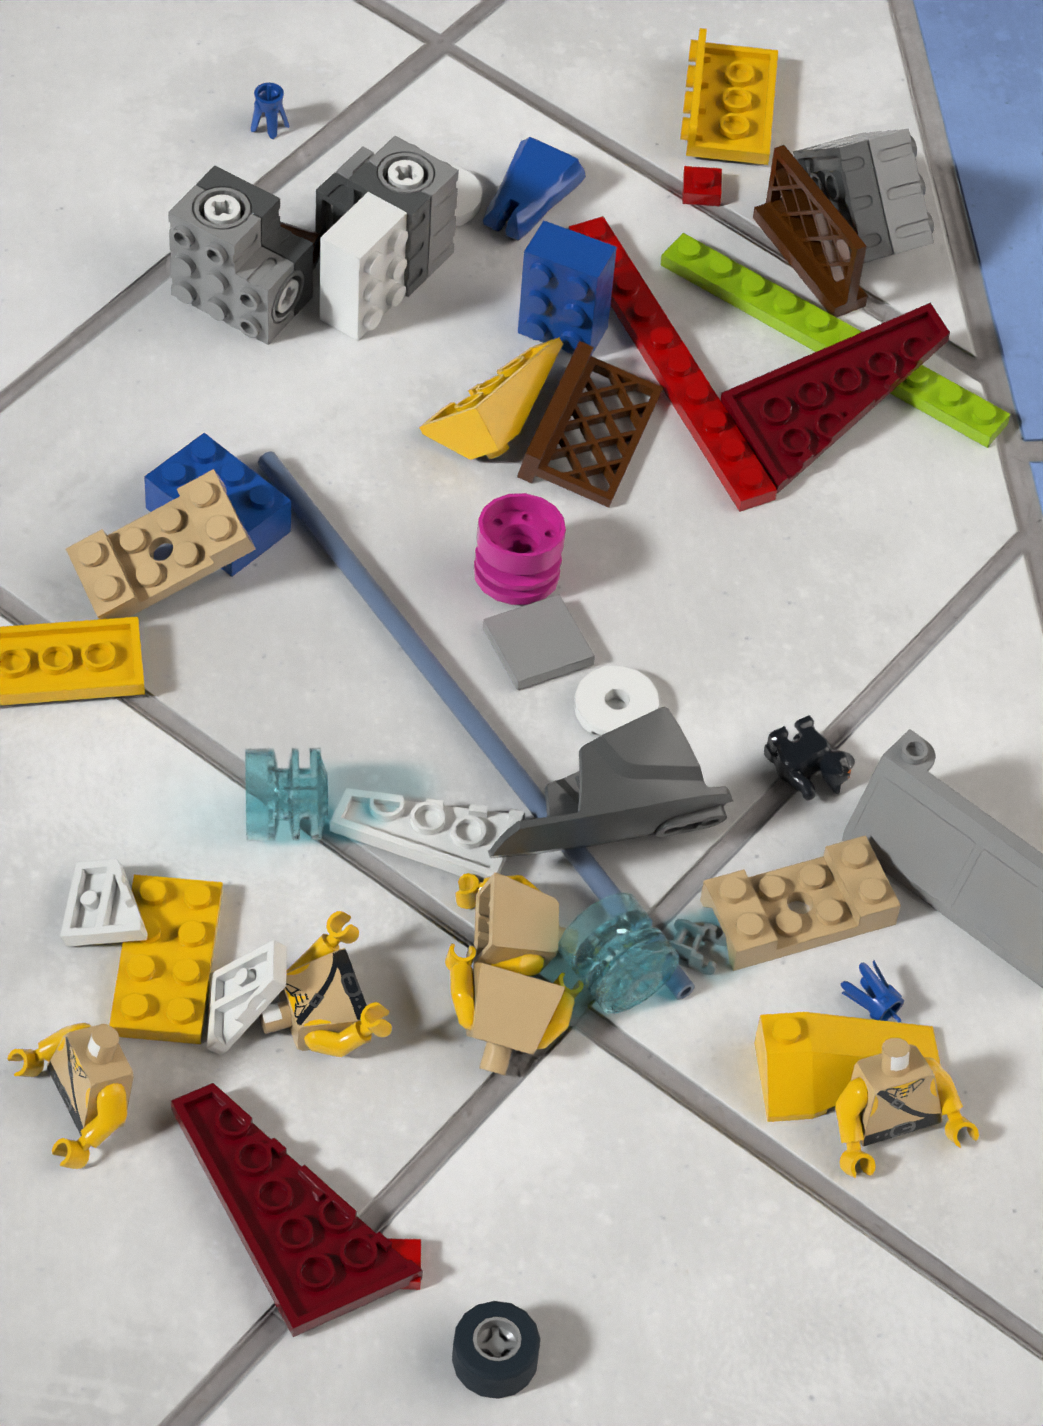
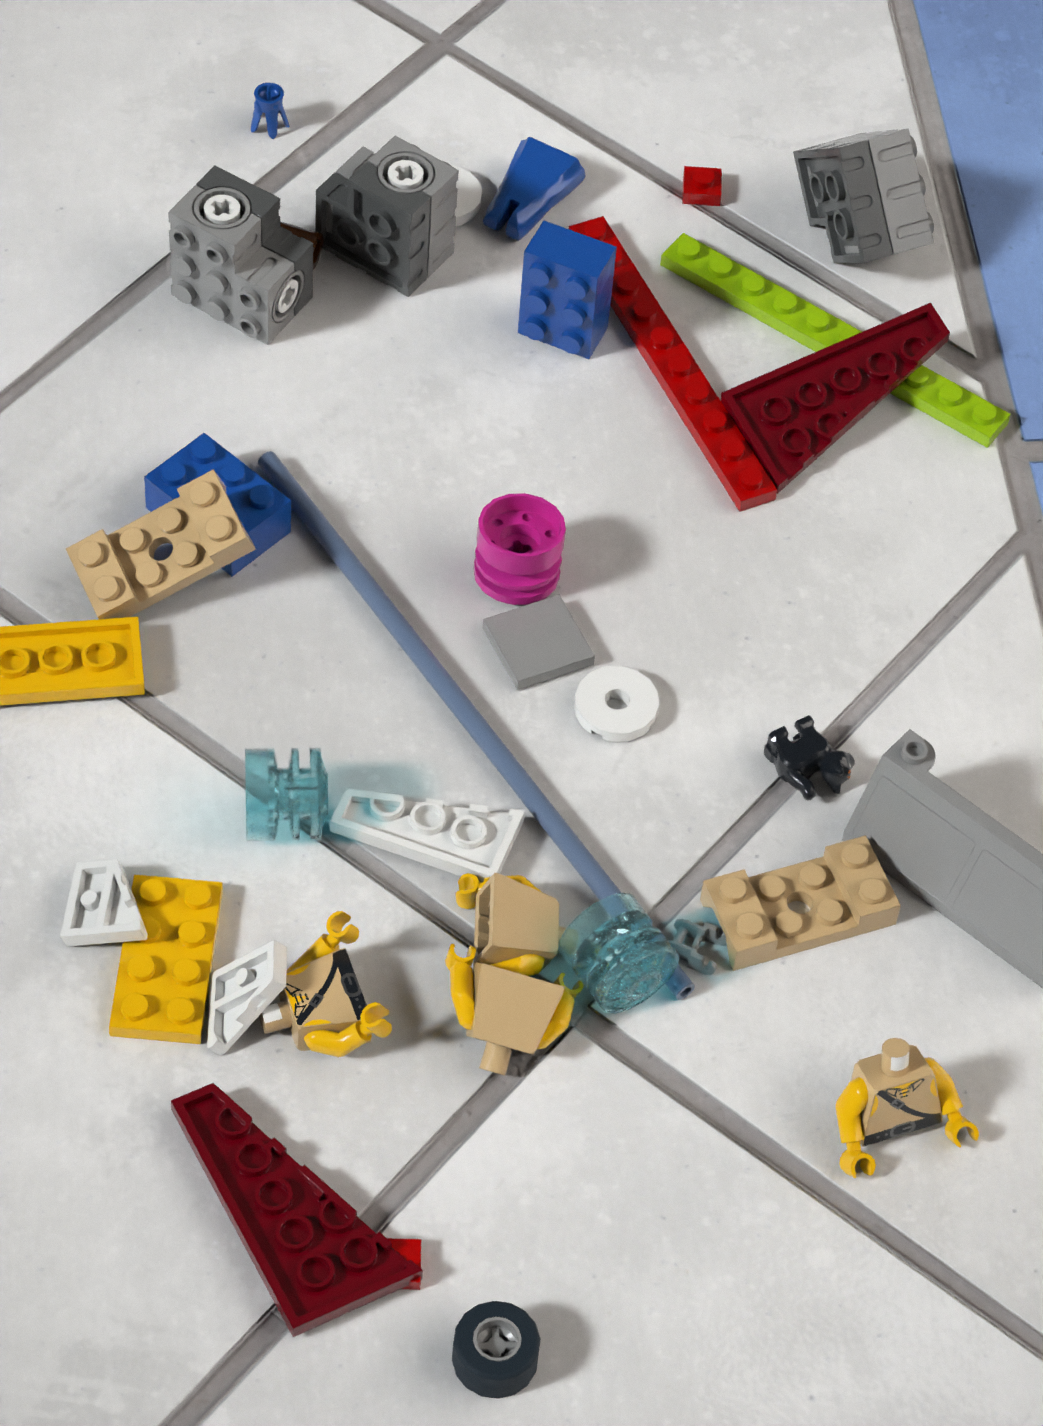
(91, 1080): torso -> none
(363, 266): white brick -> none
(496, 407): yellow wedge -> none
(557, 421): reddish brown fence -> none
(626, 788): dark grey piece -> none
(729, 101): yellow bracket -> none
(805, 239): reddish brown fence -> none
(812, 1056): yellow wedge -> none
(881, 998): blue piece -> none

